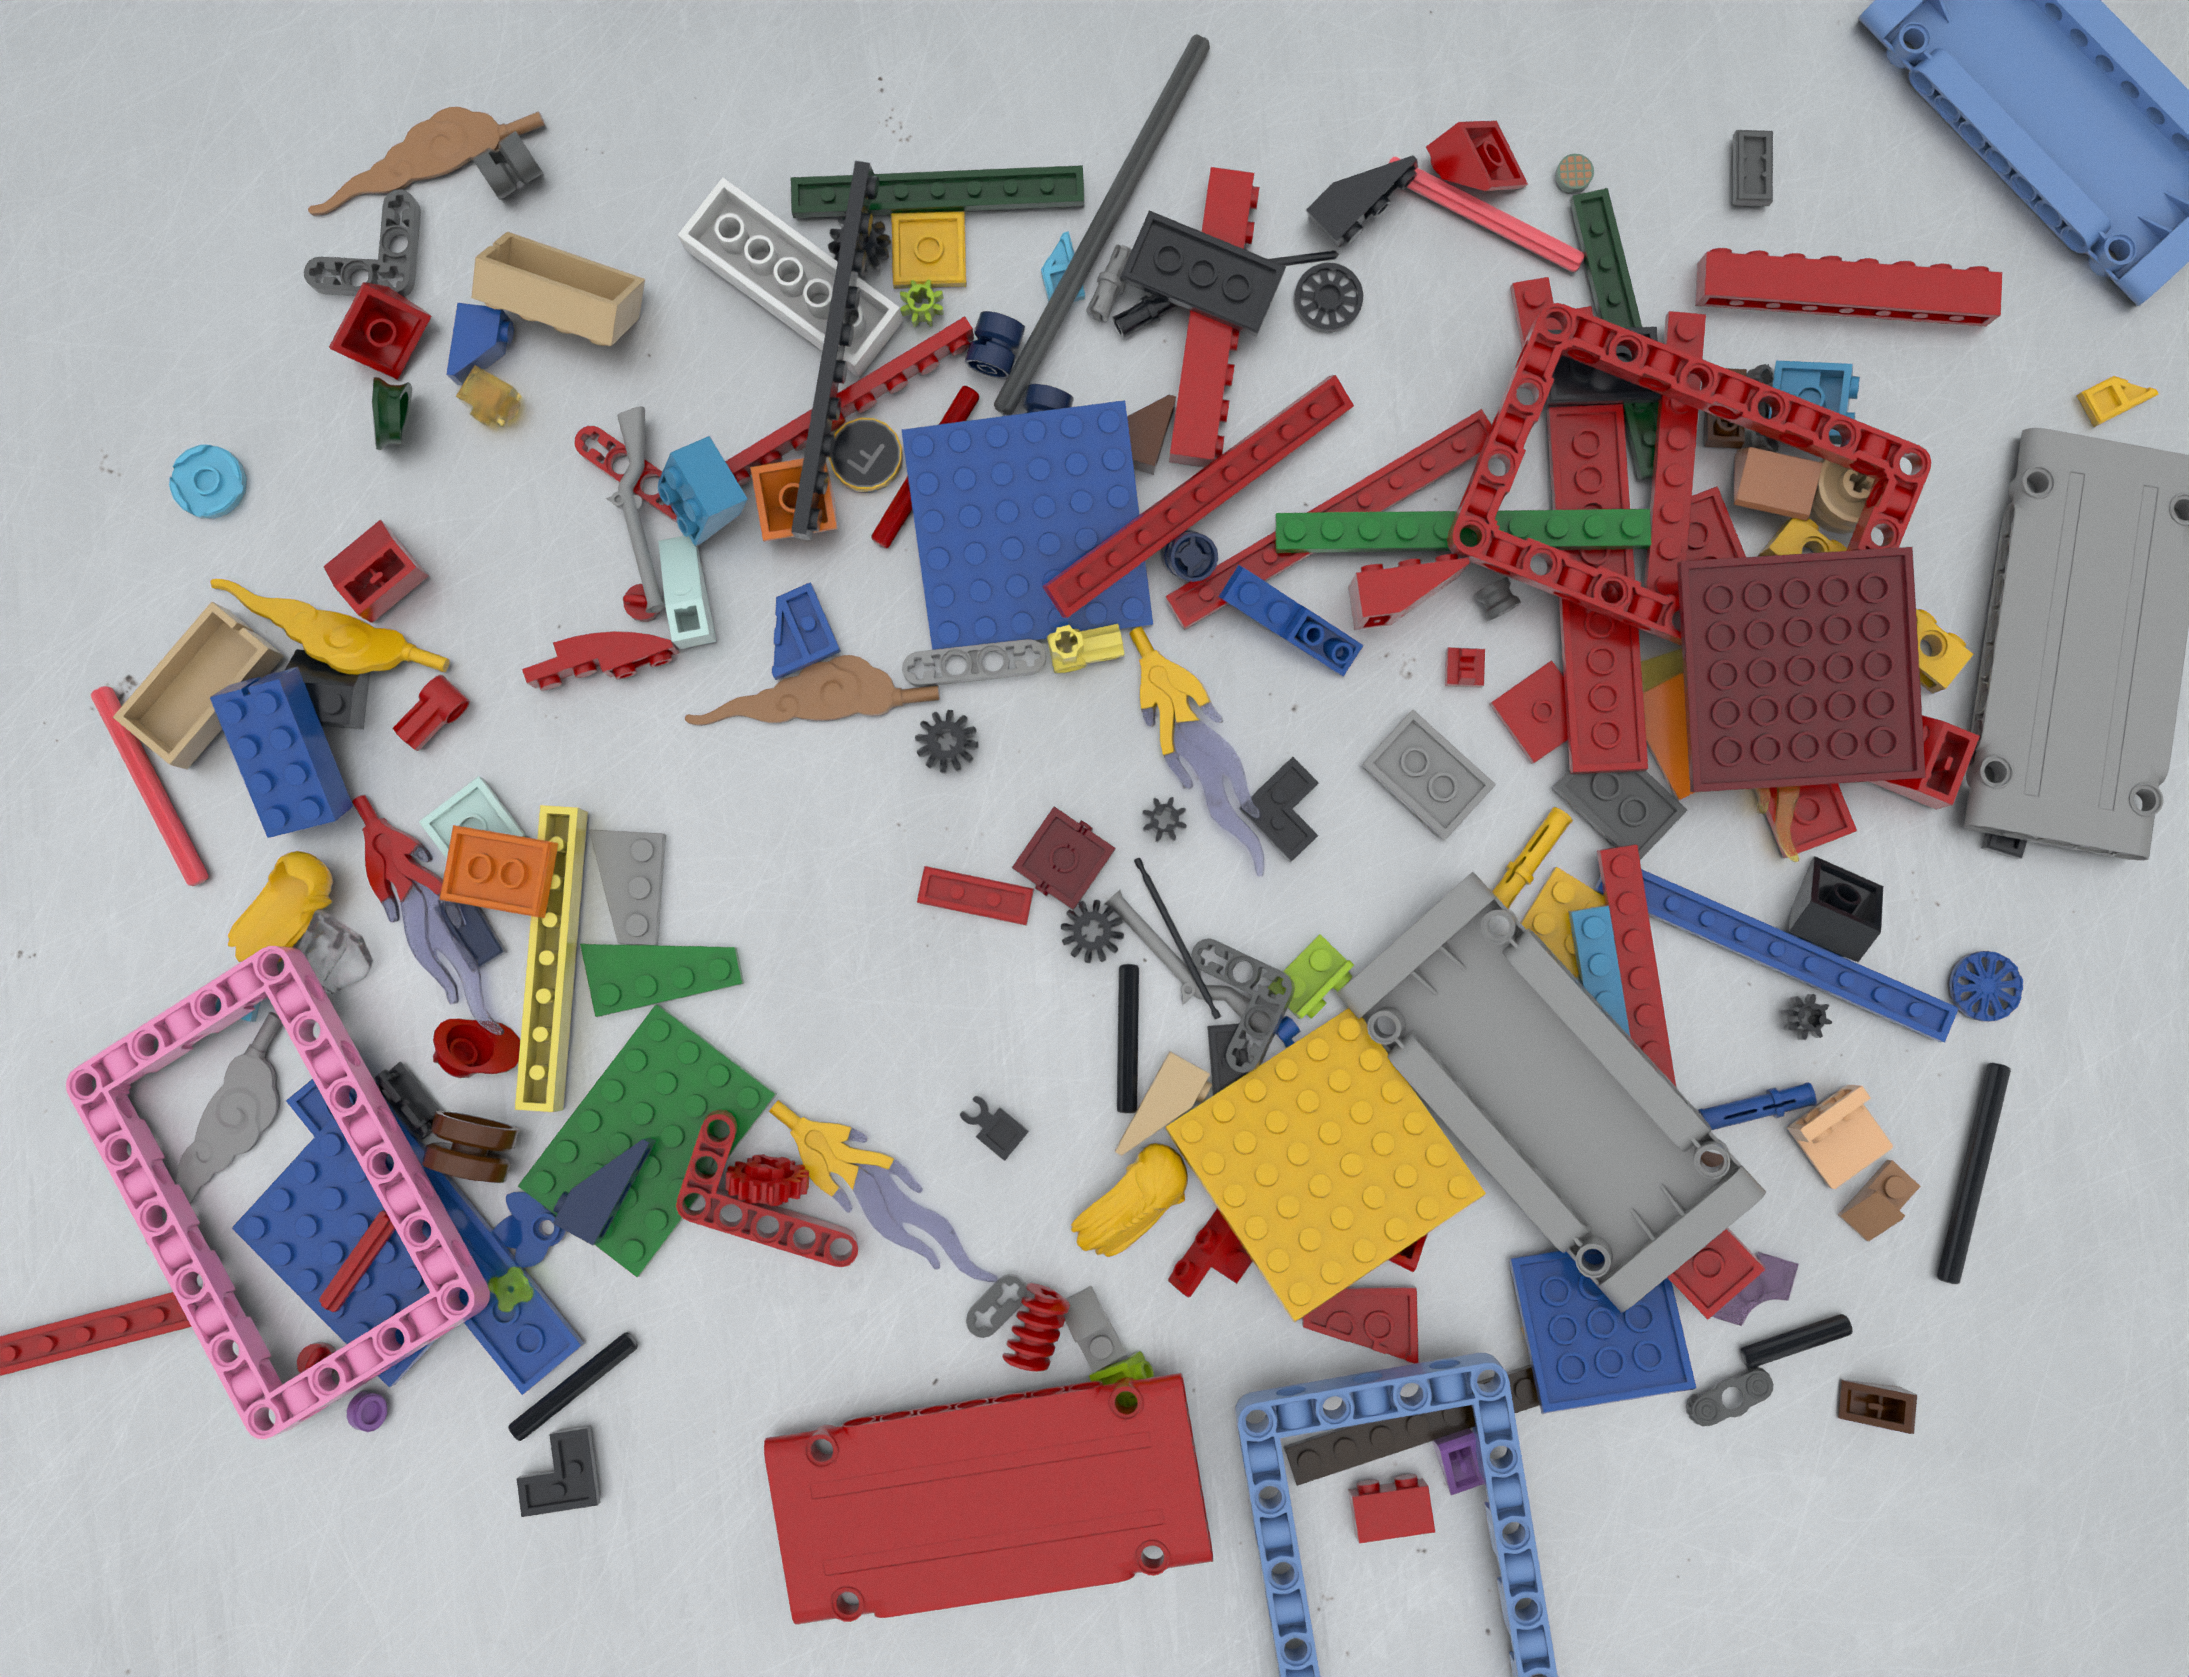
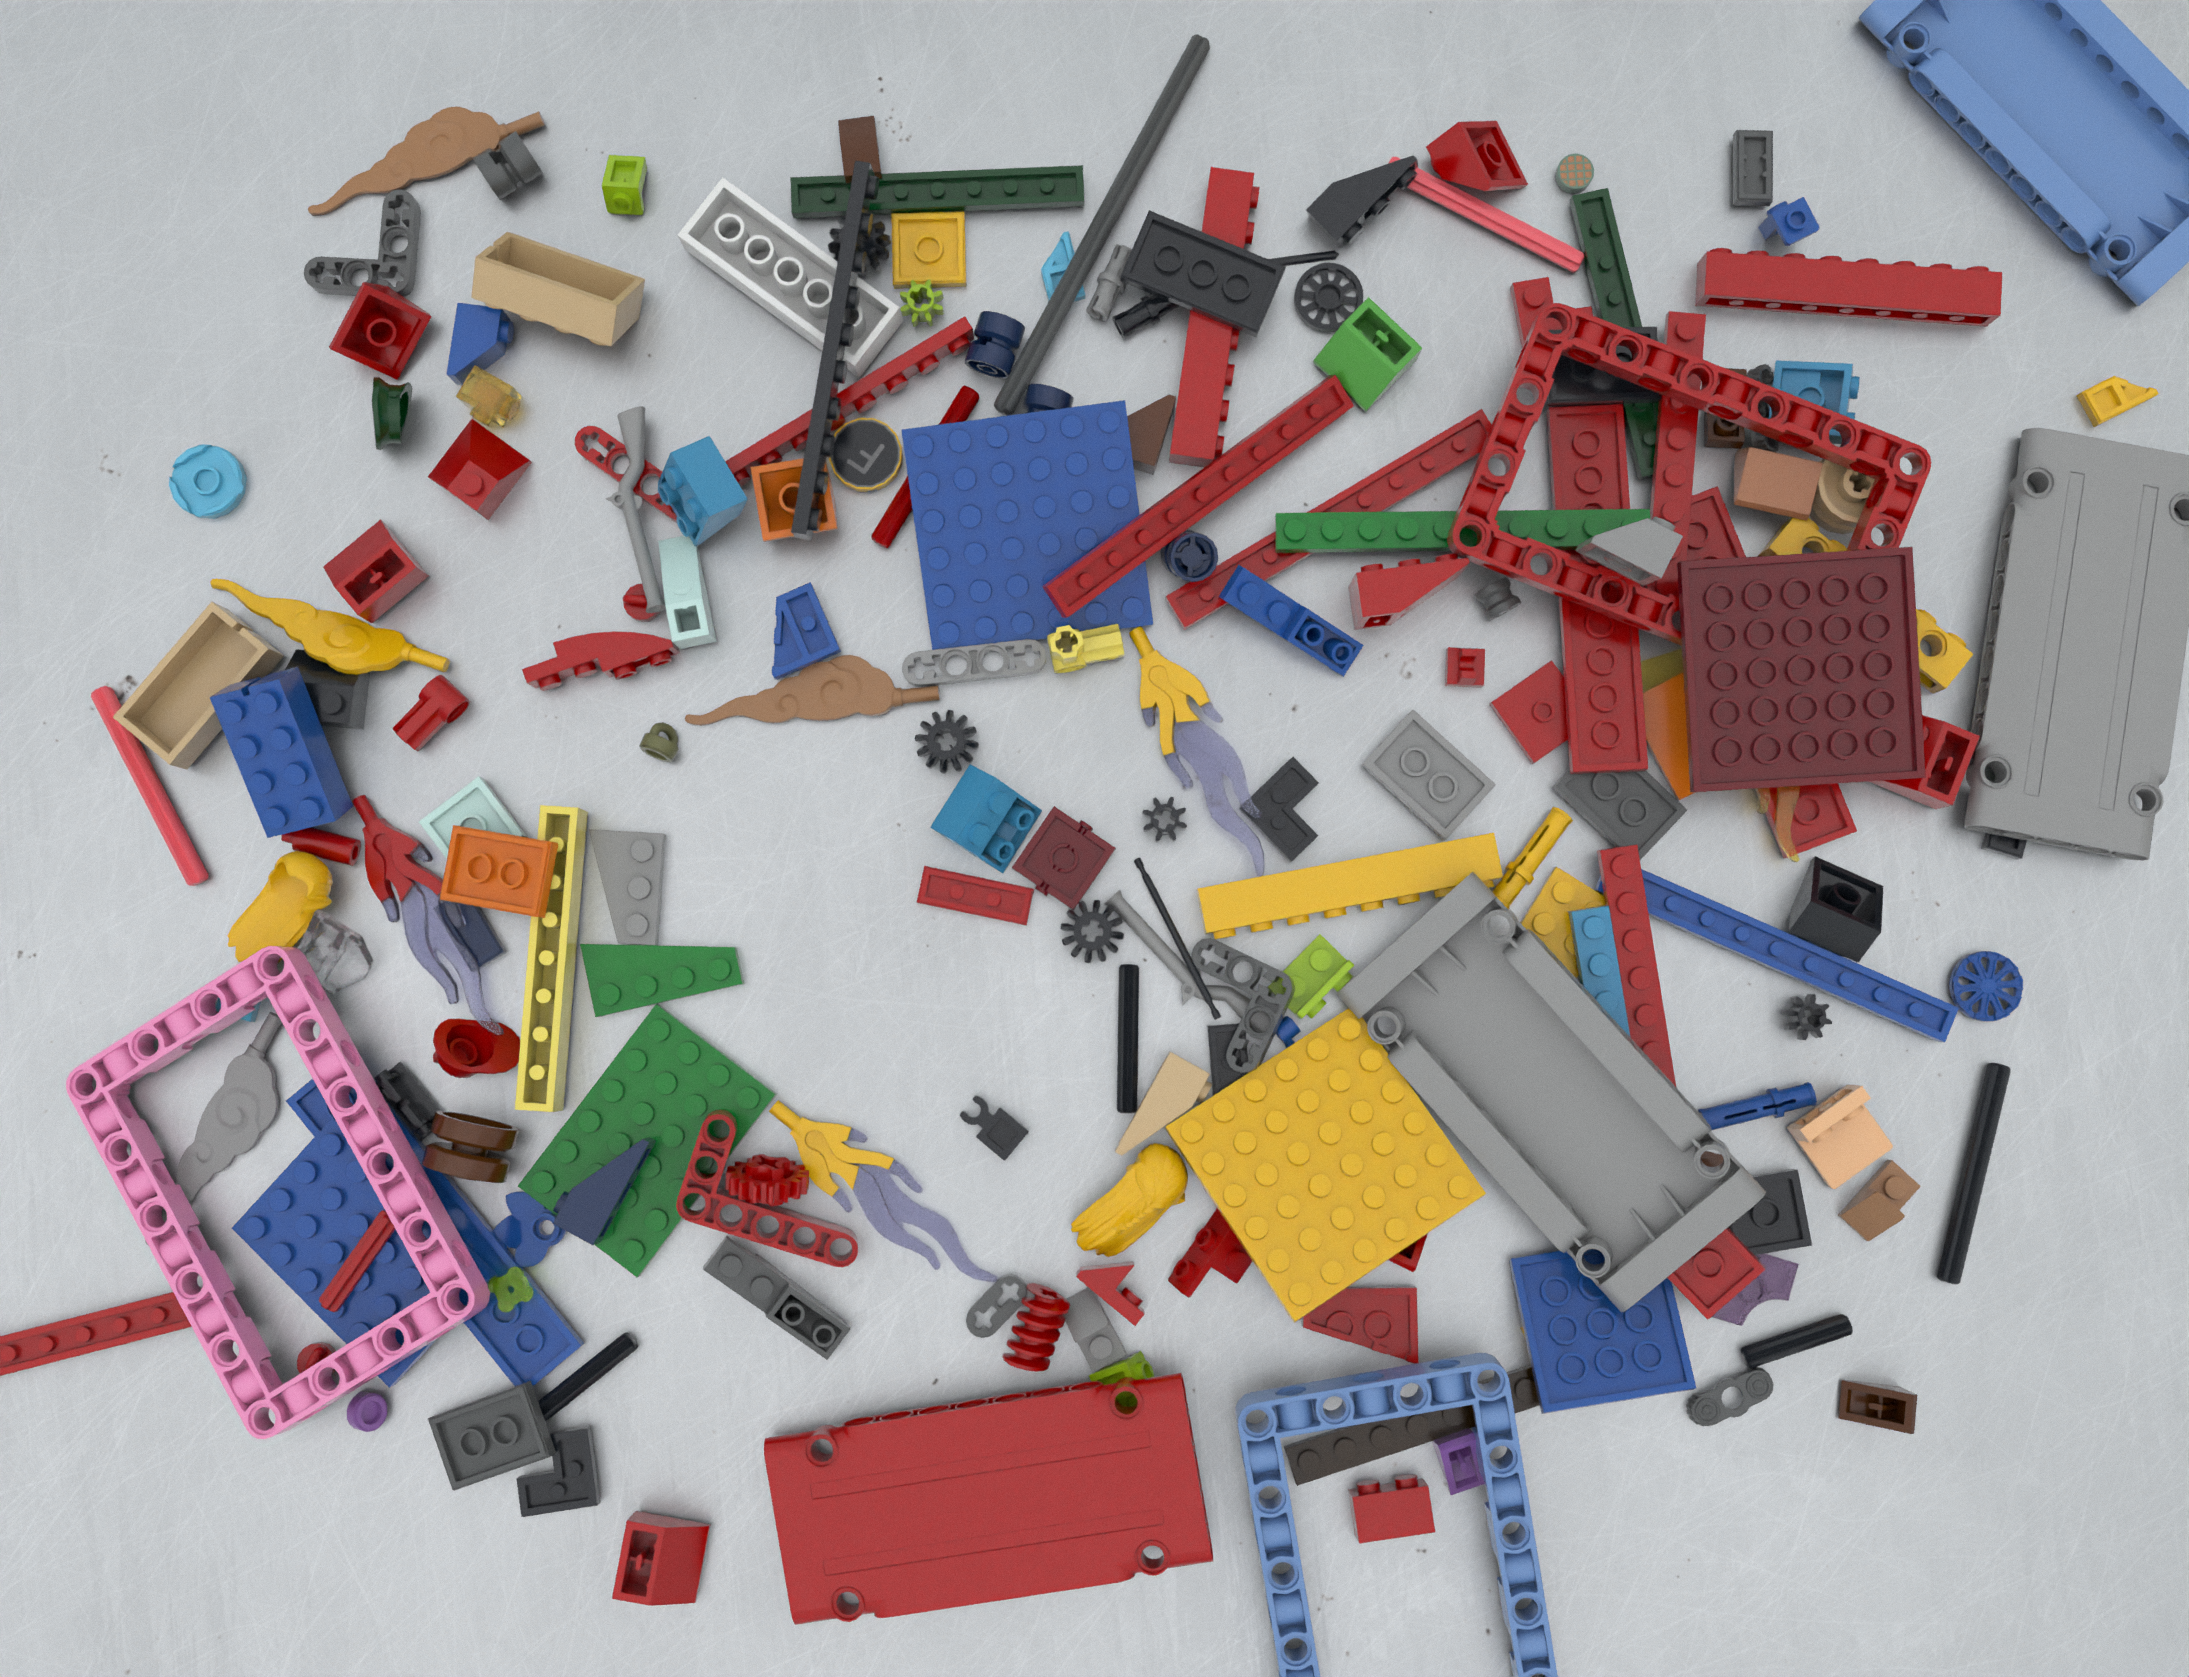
(324, 845): none -> red cylinder
(479, 469): none -> red slope
(492, 1435): none -> dark grey tile
(624, 184): none -> lime bracket
(658, 746): none -> olive tile
(660, 1560): none -> red slope
(777, 1297): none -> dark grey slope
(859, 143): none -> reddish brown slope
(986, 818): none -> dark azure slope
(1104, 1282): none -> red slope
(1347, 884): none -> yellow brick
(1368, 354): none -> bright green slope
(1635, 550): none -> light grey slope
(1778, 1218): none -> black plate
(1790, 221): none -> blue bracket

